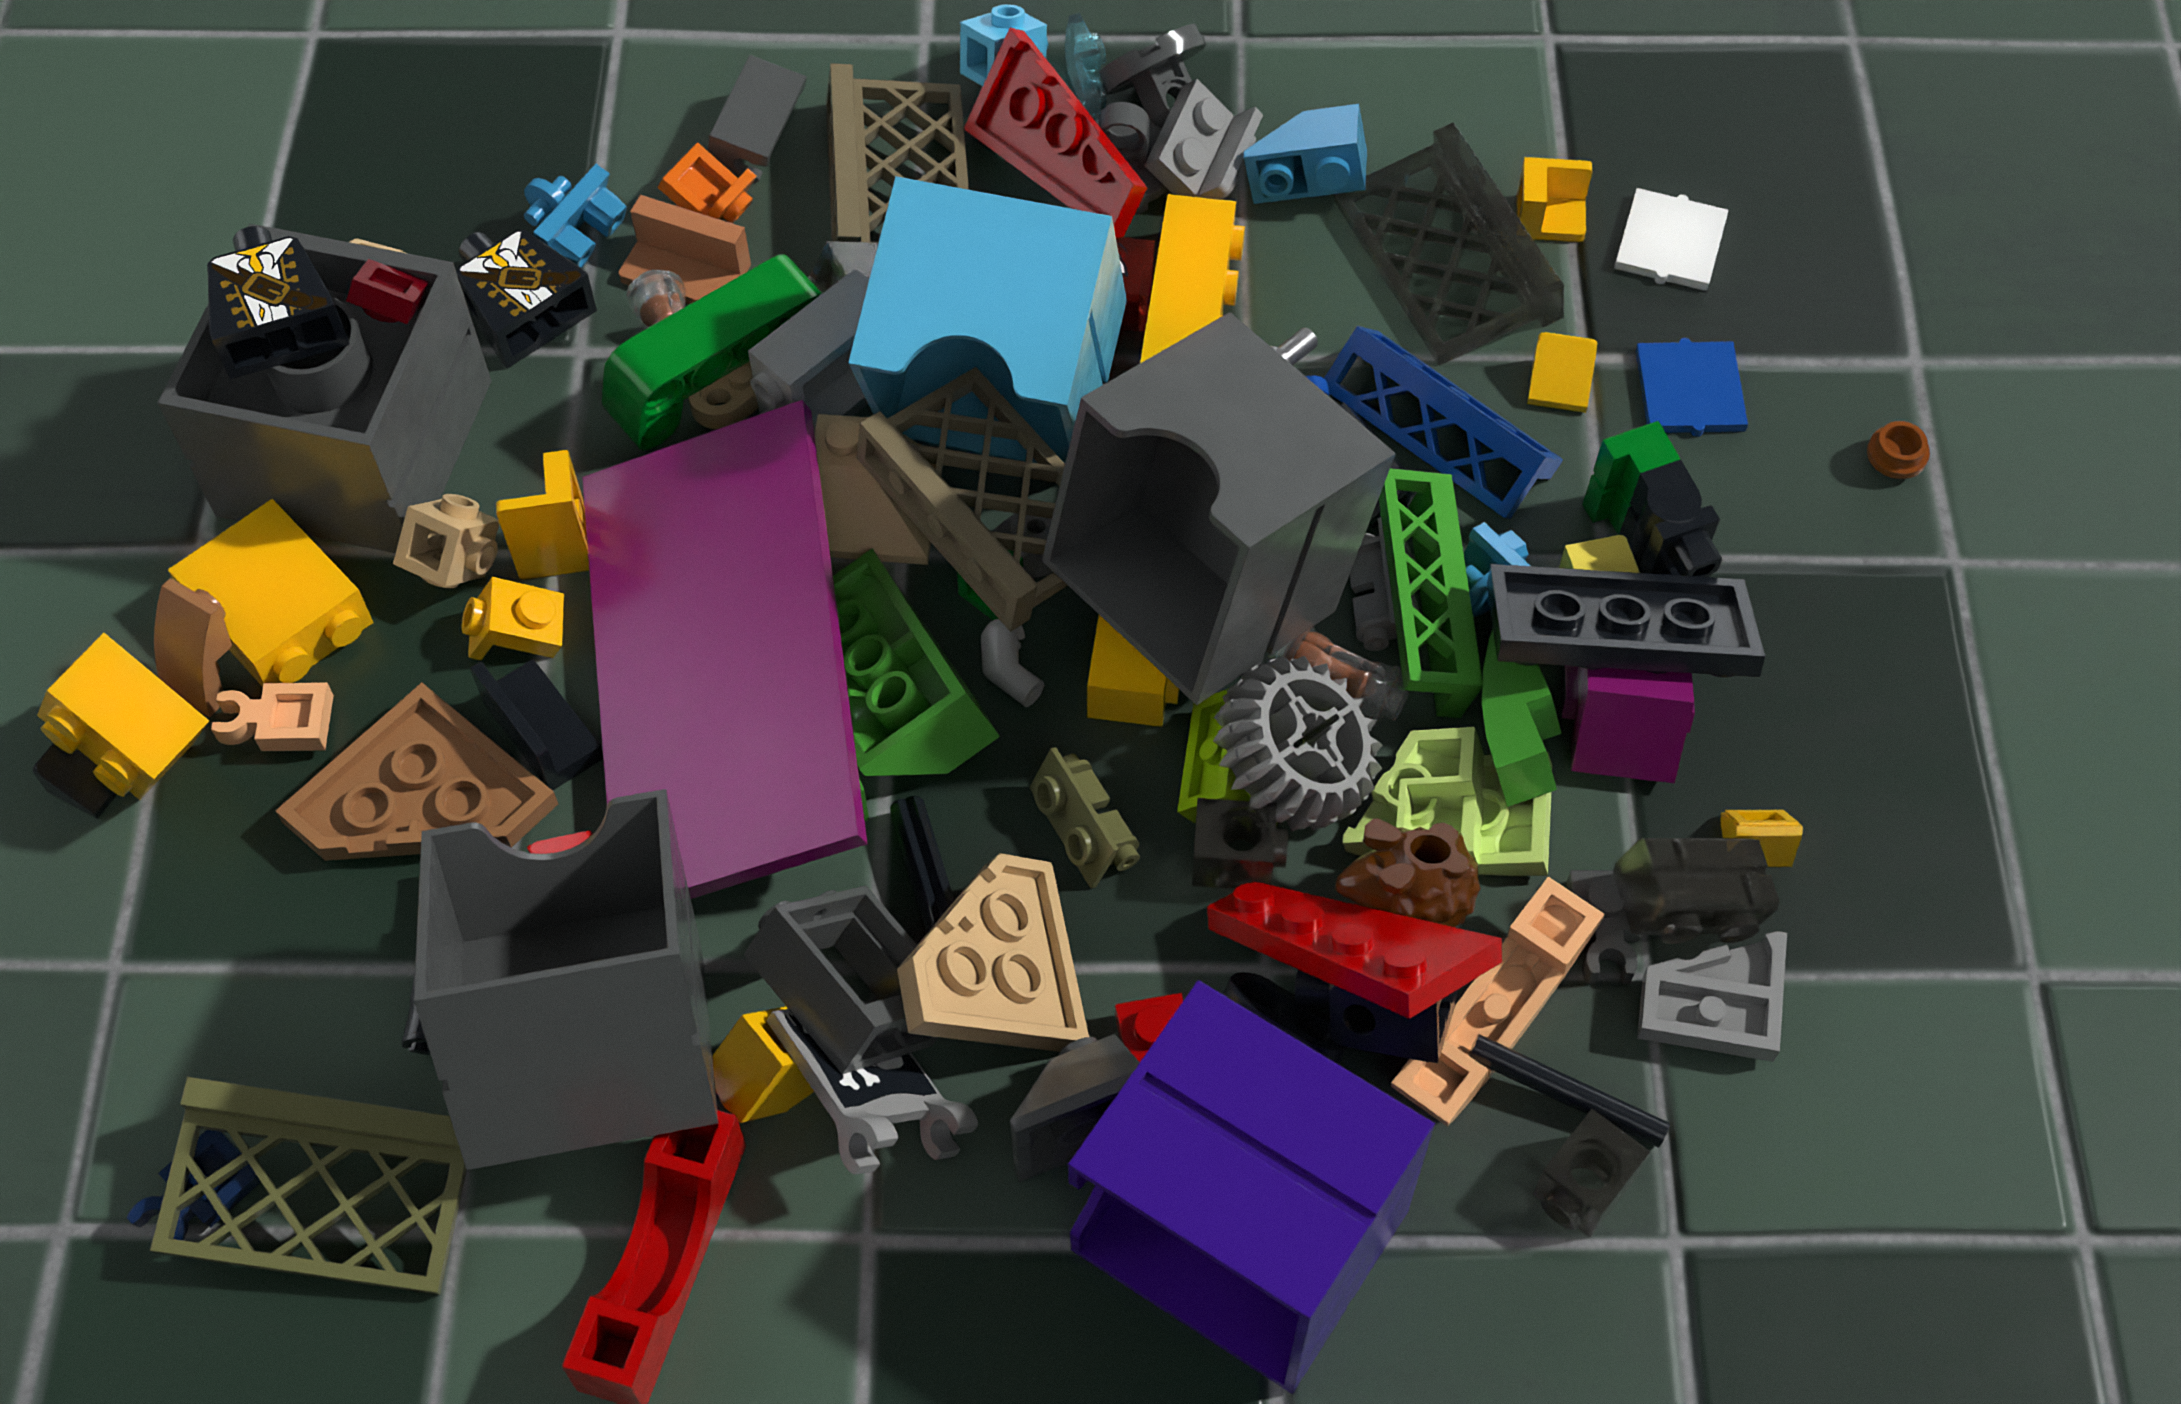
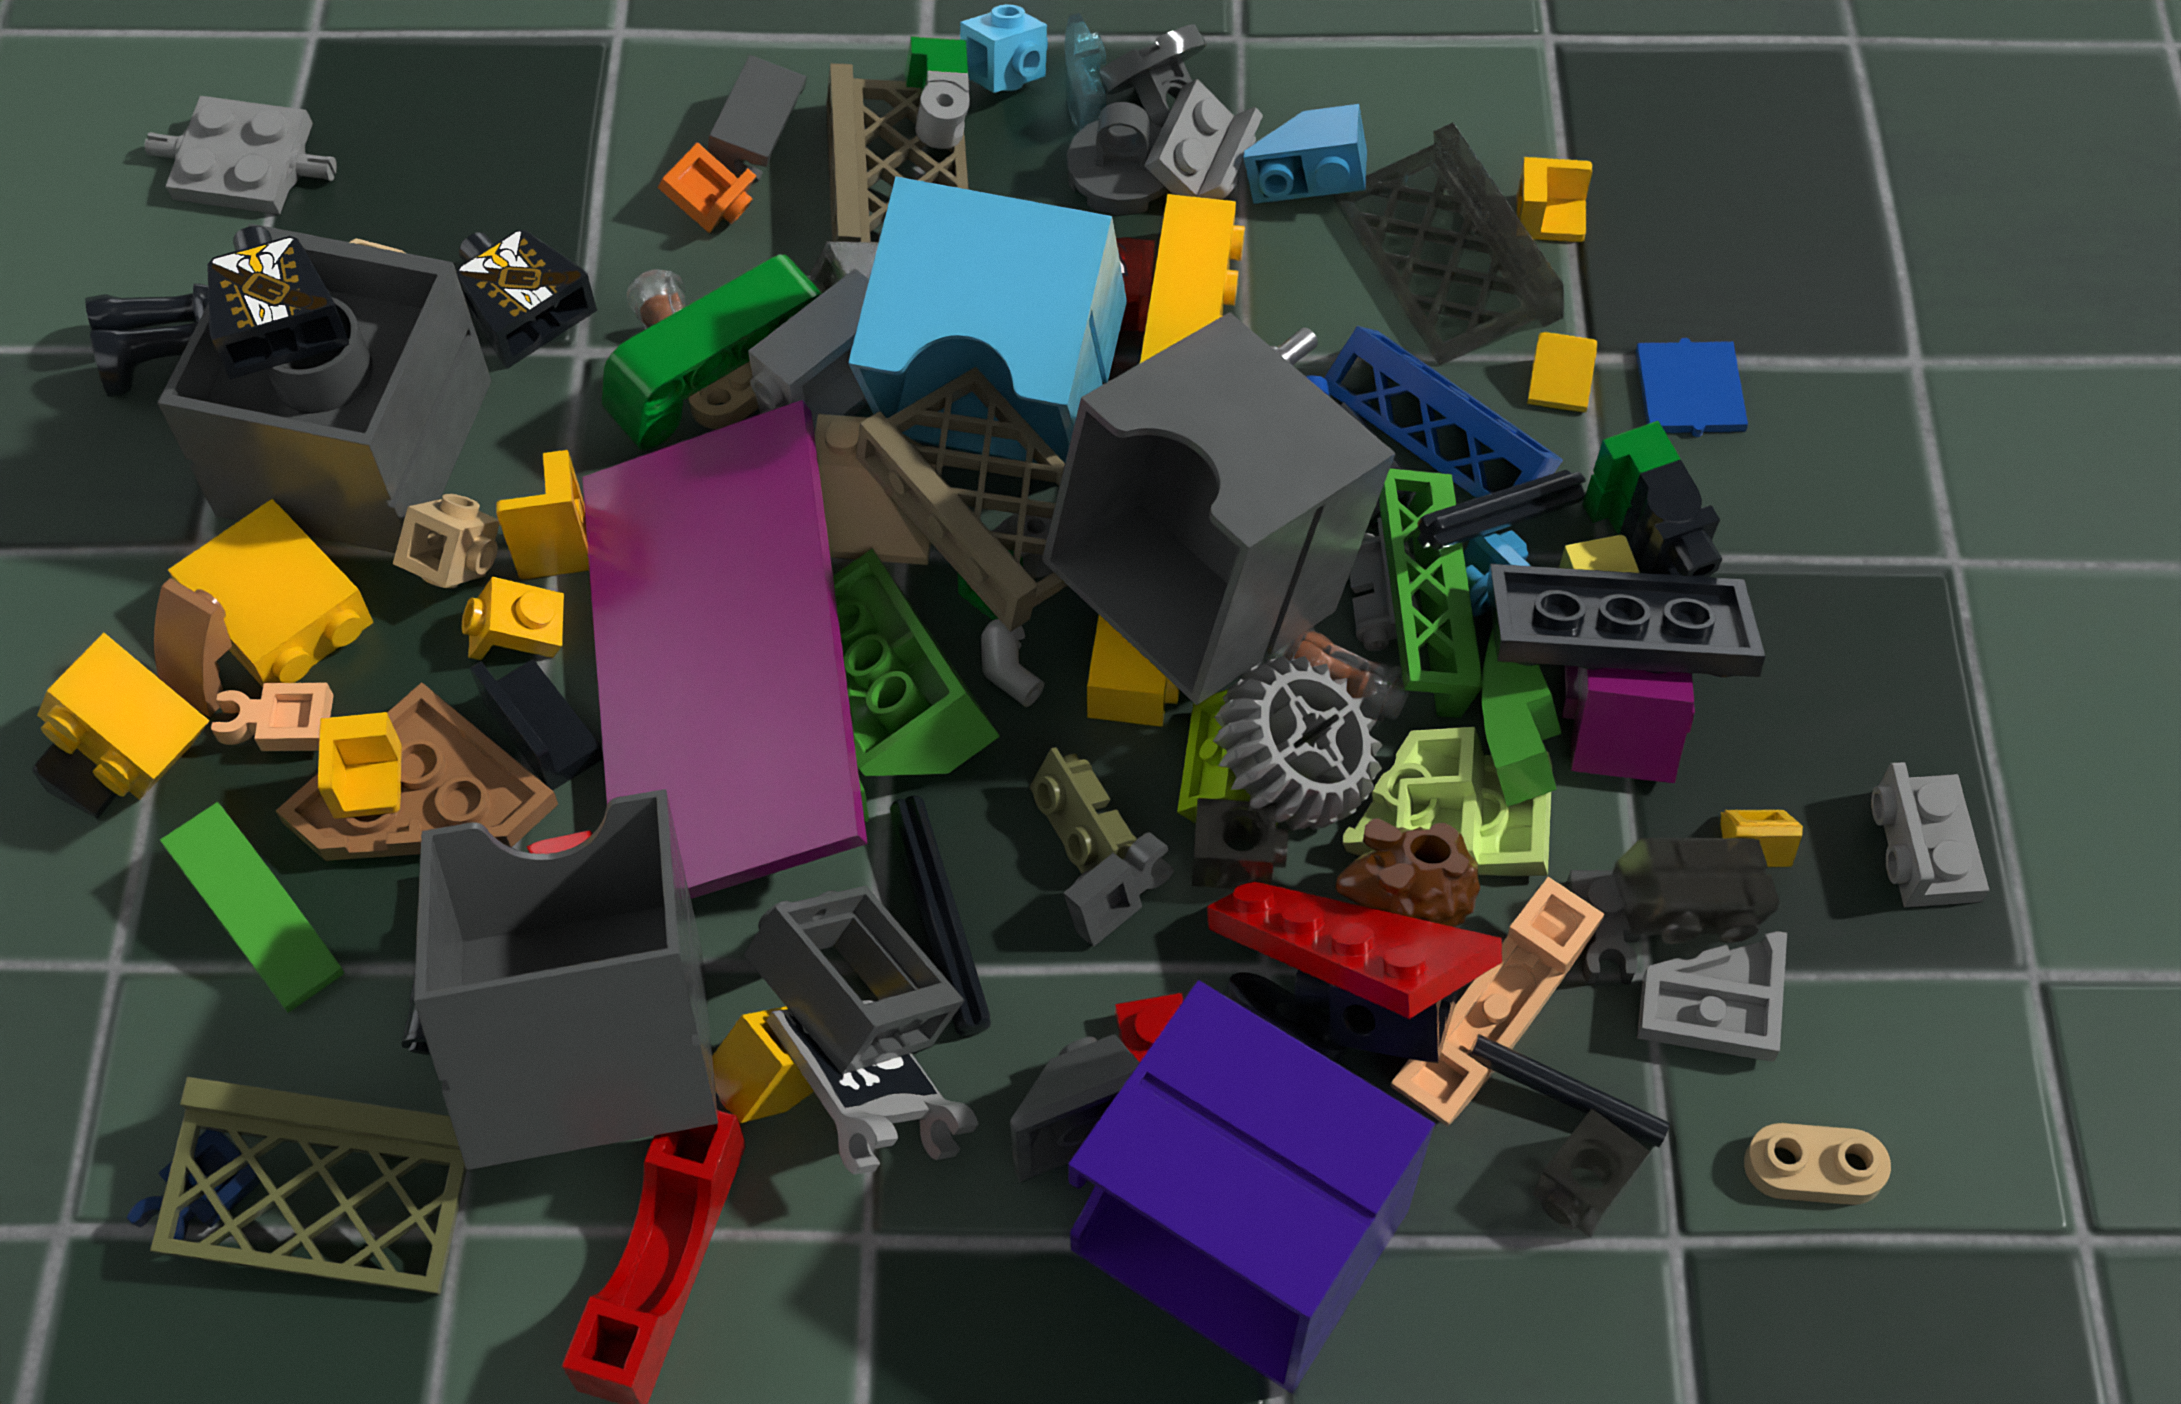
(122, 347): none -> black piece
(240, 155): none -> light grey plate
(252, 906): none -> bright green slope
(359, 765): none -> yellow panel
(386, 292): dark red plate -> none
(564, 214): dark azure hips -> none
(691, 244): nougat panel -> none
(942, 74): none -> leg
(997, 964): tan plate -> none
(1050, 136): red wing -> none
(1111, 890): none -> dark grey plate
(1500, 509): none -> black axle
(1671, 239): white piece -> none
(1820, 1164): none -> tan plate
(1899, 450): dark orange plate -> none
(1928, 838): none -> light grey bracket

